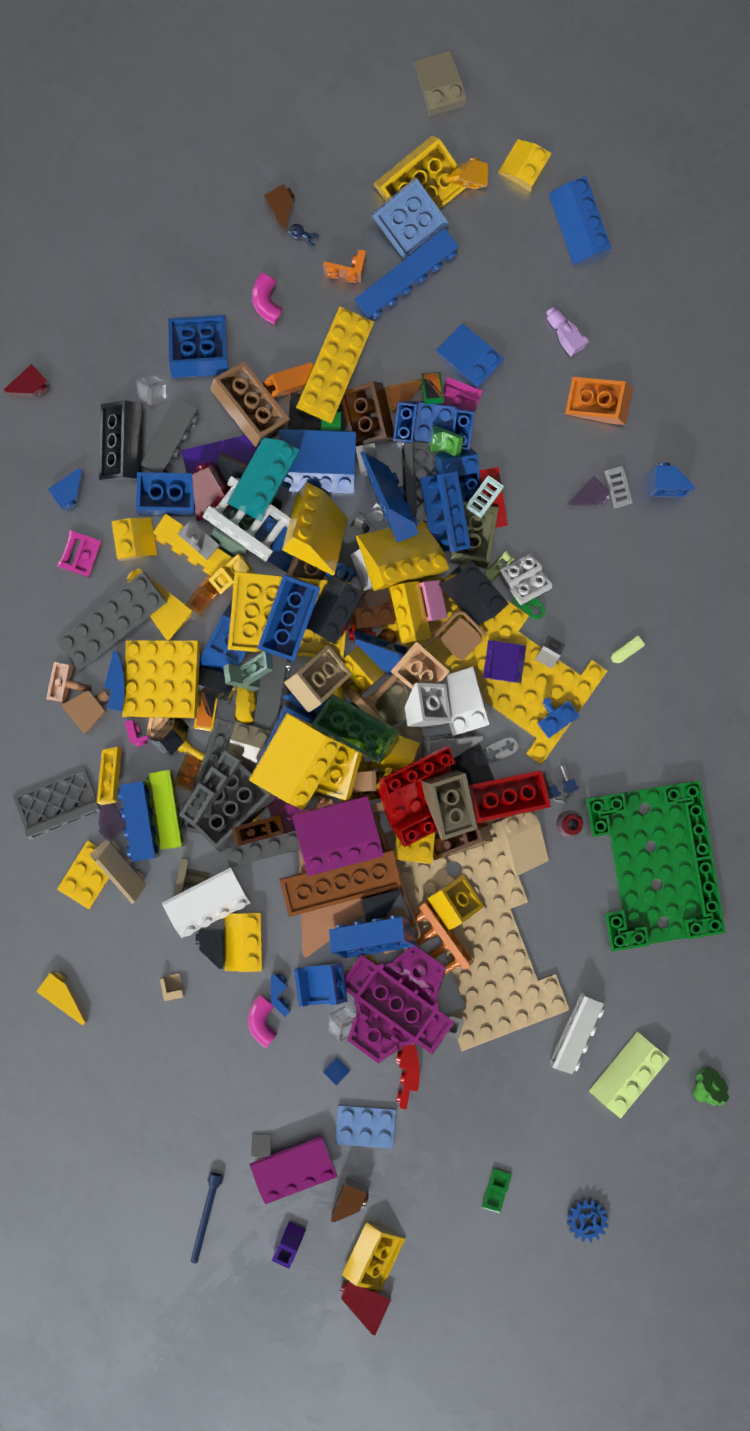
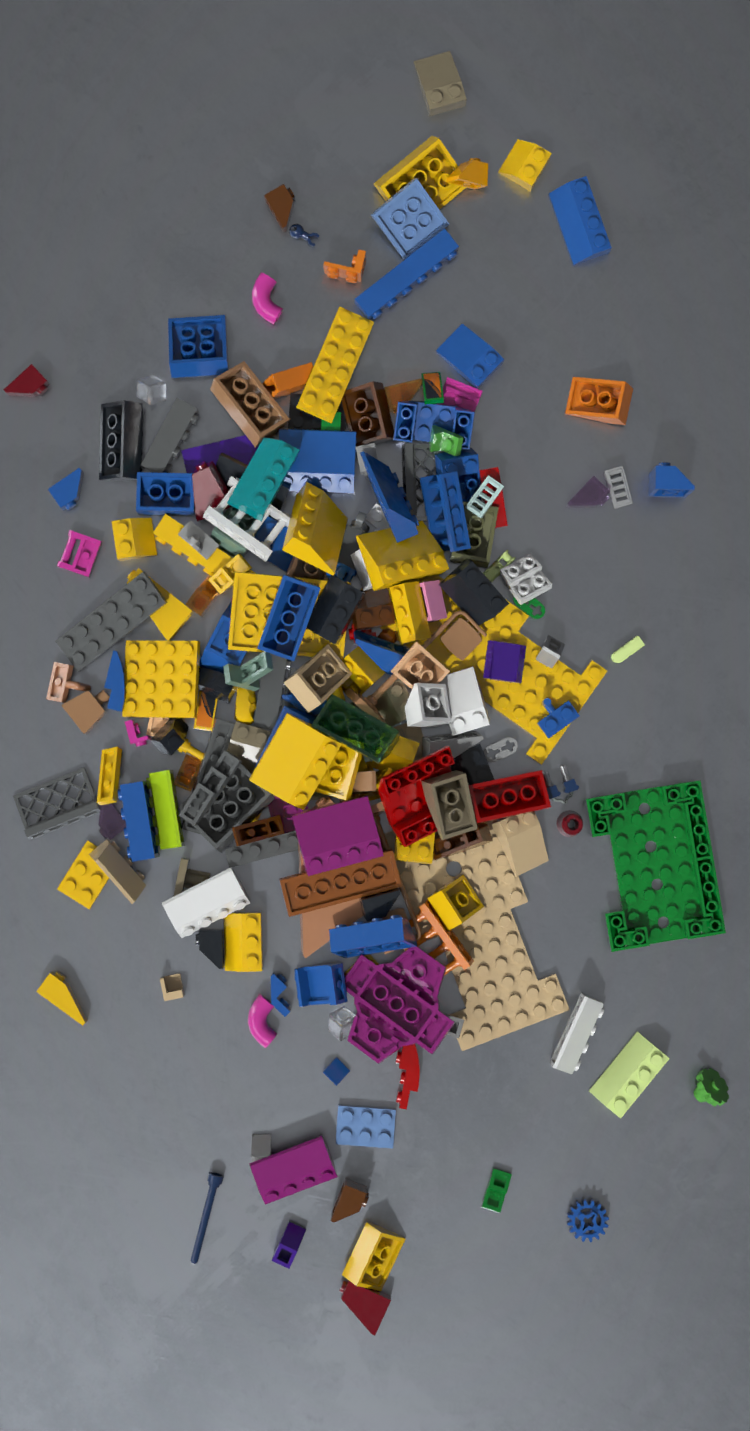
(567, 332): lavender piece -> none

